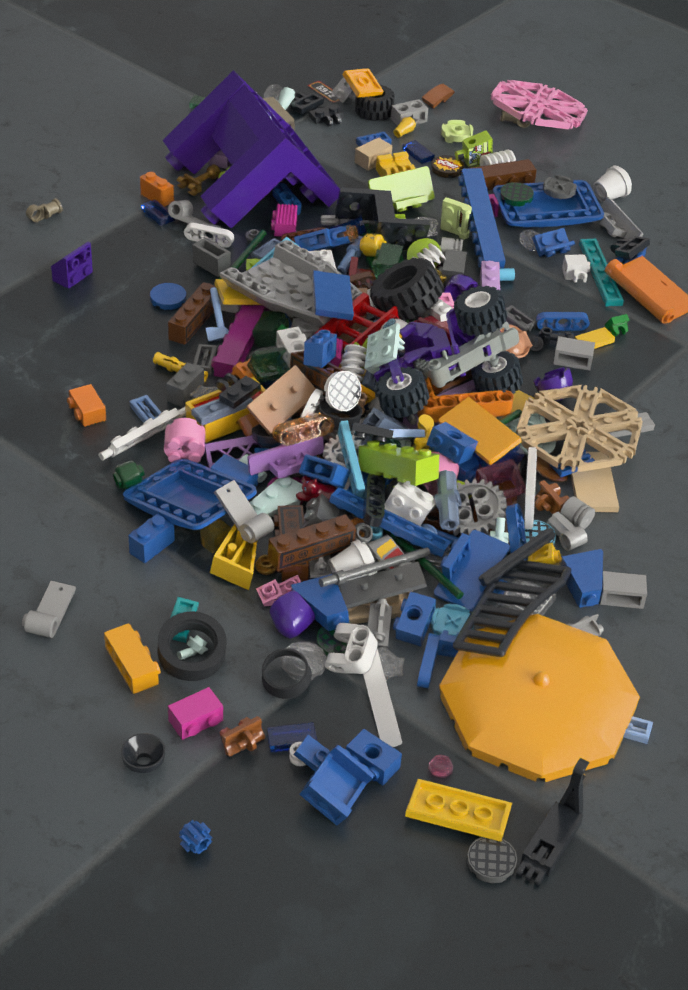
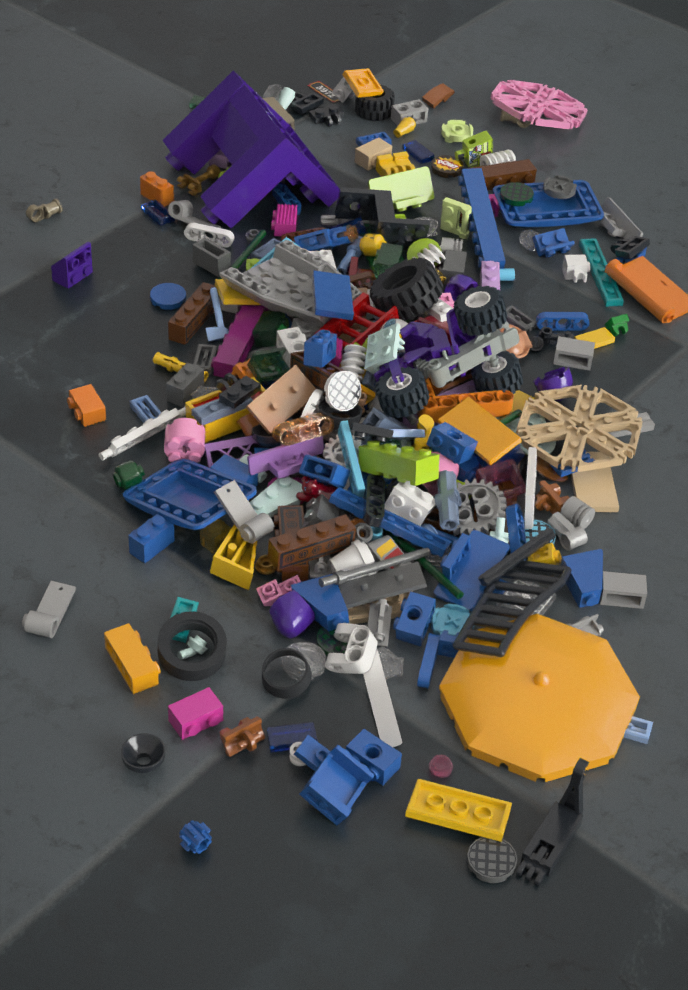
(612, 184): white piece -> none

